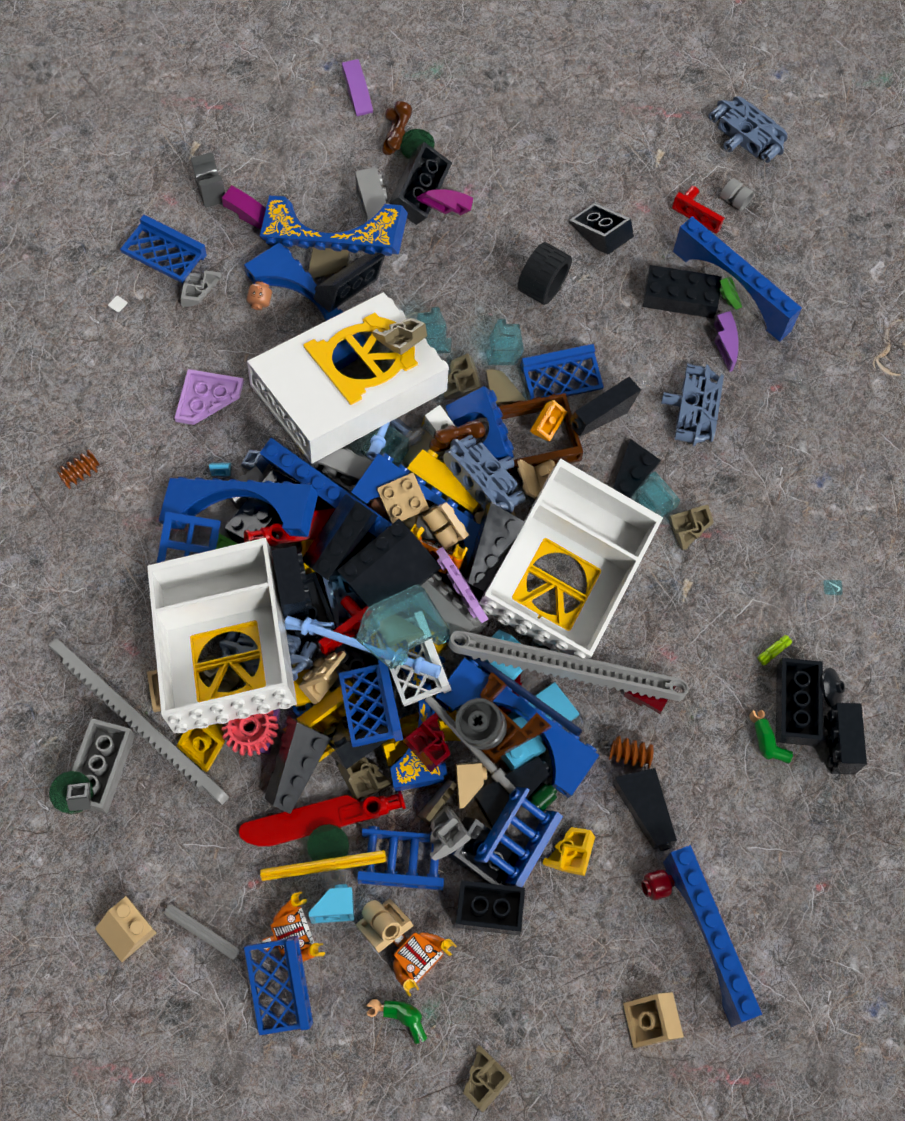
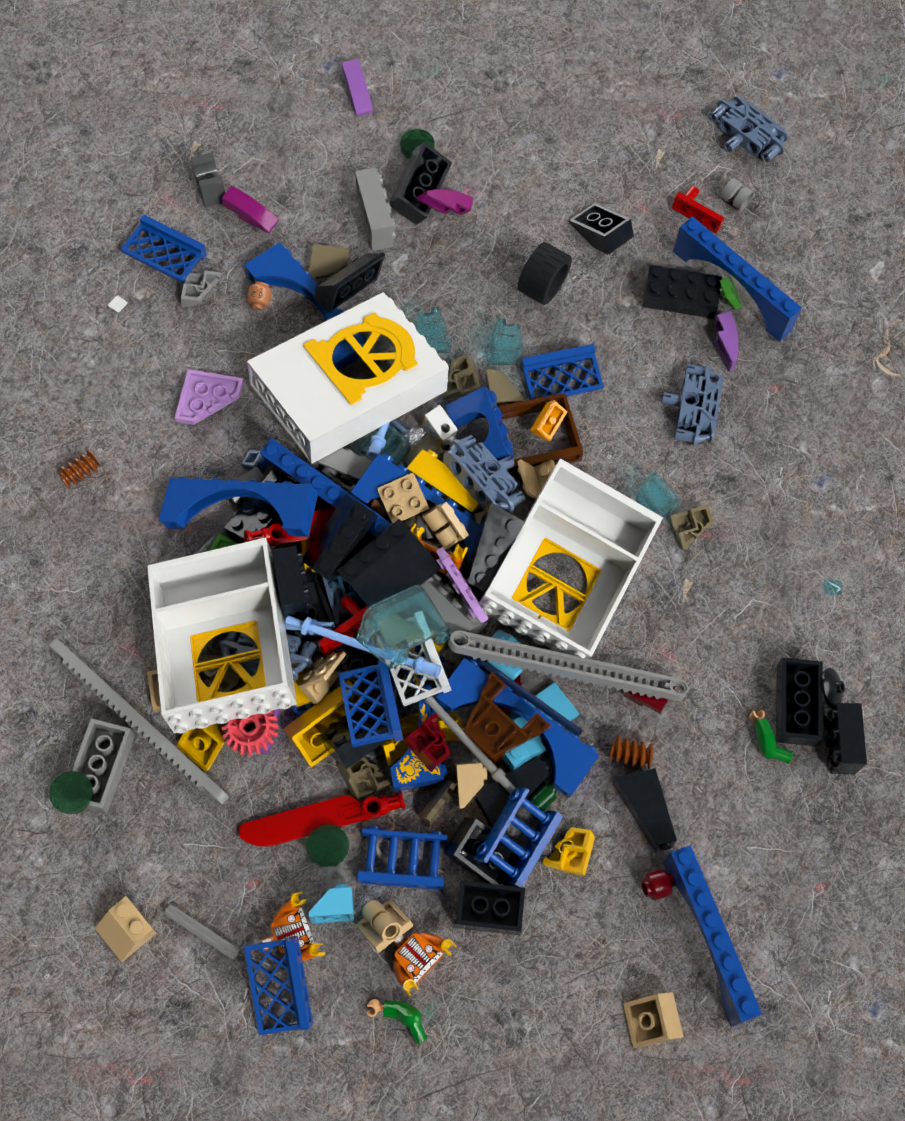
(79, 797): dark grey slope -> none
(187, 547): blue window -> none
(220, 469): medium azure slope -> none
(295, 763): black wedge -> none
(323, 865): yellow axle -> none
(378, 235): blue arch -> none
(399, 117): reddish brown piece -> none
(402, 335): dark tan slope -> none
(445, 436): reddish brown piece -> none
(447, 834): light grey slope -> none
(472, 715): dark grey wheel -> none
(485, 1080): dark tan slope -> none
(605, 407): black slope -> none
(635, 469): black wing -> none
(774, 650): lime axle -> none

